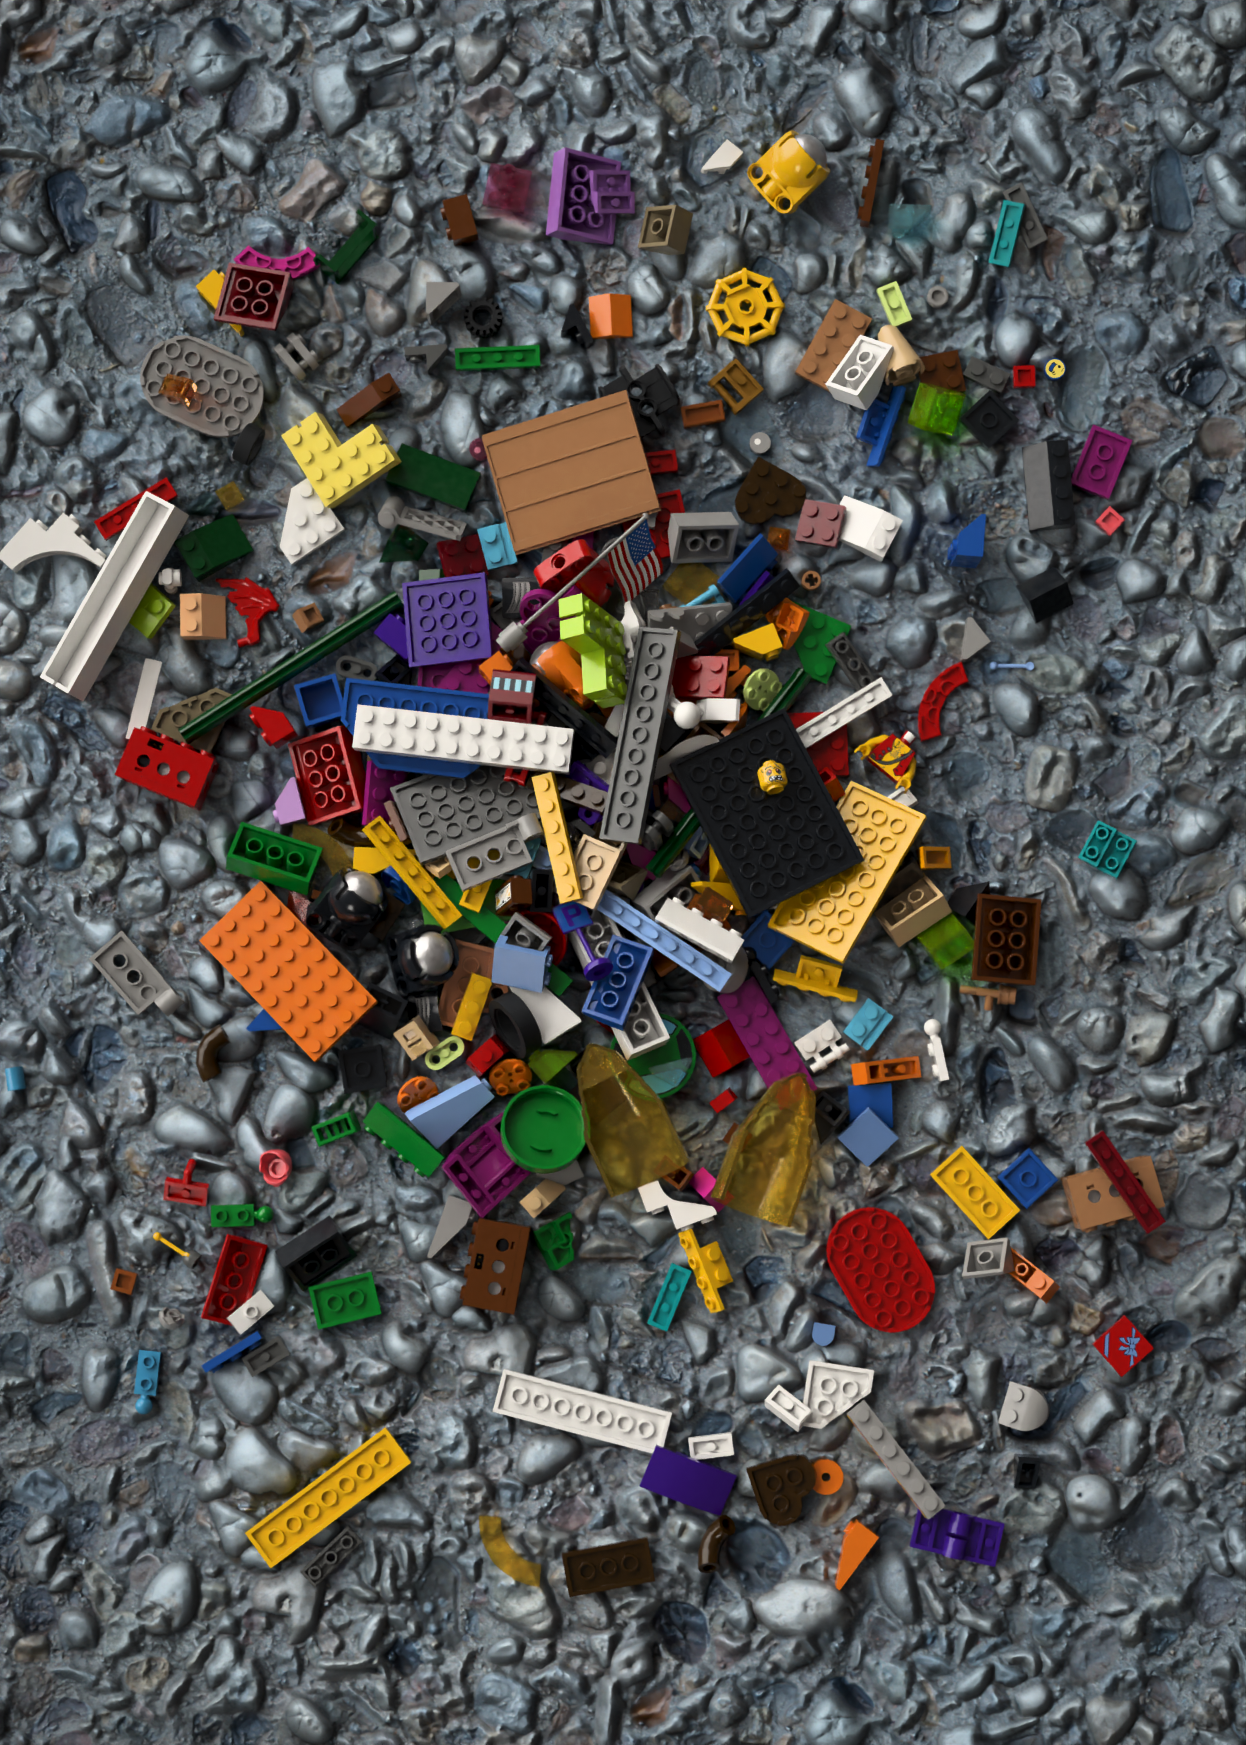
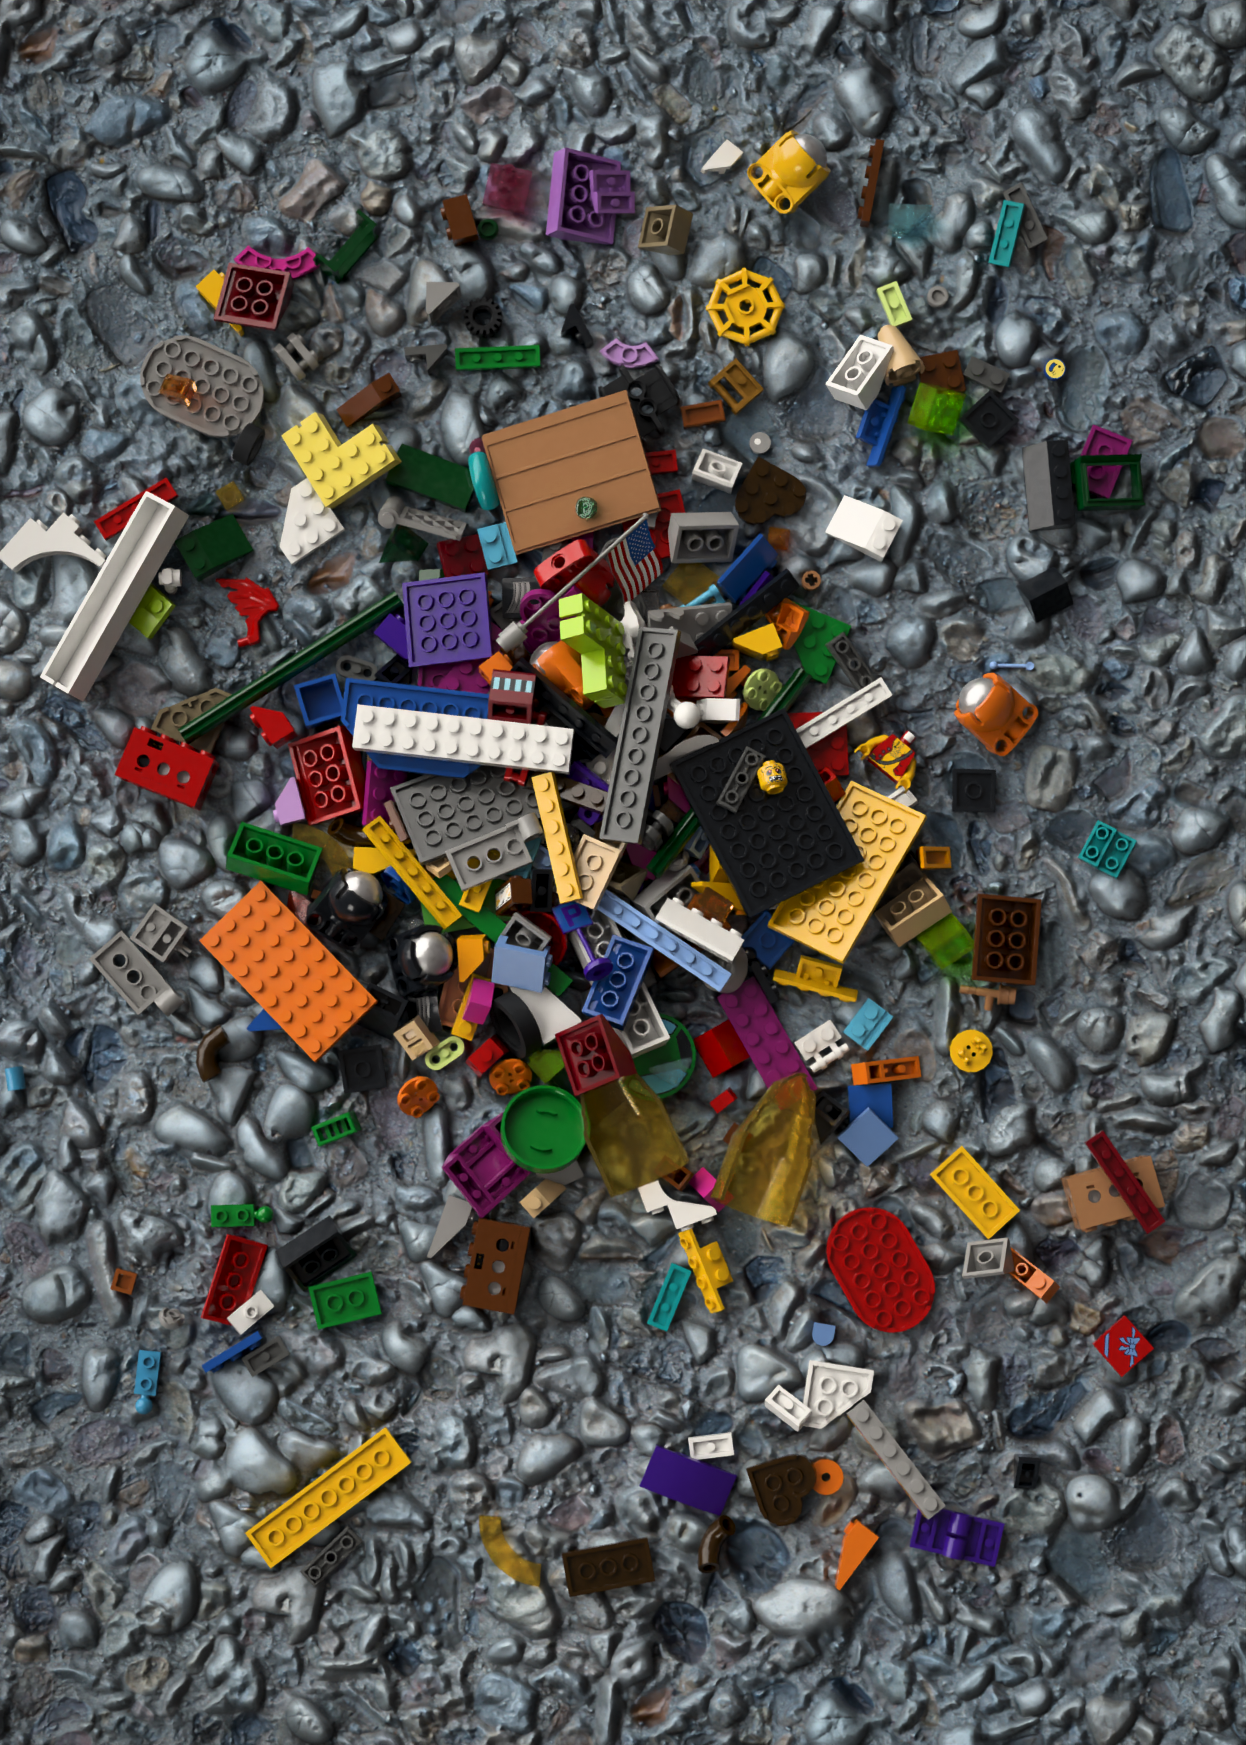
(144, 695): white sticker -> none
(161, 934): none -> light grey plate
(185, 1189): red plate -> none
(190, 1258): hinge -> none
(202, 616): light nougat slope -> none
(275, 1166): coral hair -> none
(308, 617): medium nougat slope -> none
(404, 1139): green slope -> none
(450, 1110): light blue slope -> none
(471, 953): none -> light orange slope
(479, 1001): none -> dark pink slope
(483, 481): none -> teal cylinder
(487, 229): none -> dark green plate
(555, 1242): green slope -> none
(581, 1411): white plate -> none
(586, 507): none -> clear green tile
(594, 1055): none -> dark red slope
(610, 316): orange slope -> none
(629, 356): none -> lavender tile
(716, 471): none -> white slope
(735, 790): none -> dark grey tile
(820, 523): plate -> none
(832, 343): medium nougat plate -> none
(932, 1028): white plate -> none
(934, 698): red tile -> none
(964, 900): black slope -> none
(969, 545): blue slope -> none
(973, 640): light grey slope -> none
(973, 790): none -> black plate
(978, 1043): none -> yellow plate
(994, 713): none -> orange piece
(1024, 376): red plate -> none
(1024, 1408): light grey slope -> none
(1027, 1178): blue plate -> none
(1080, 480): none -> dark green piece
(1109, 521): coral tile -> none

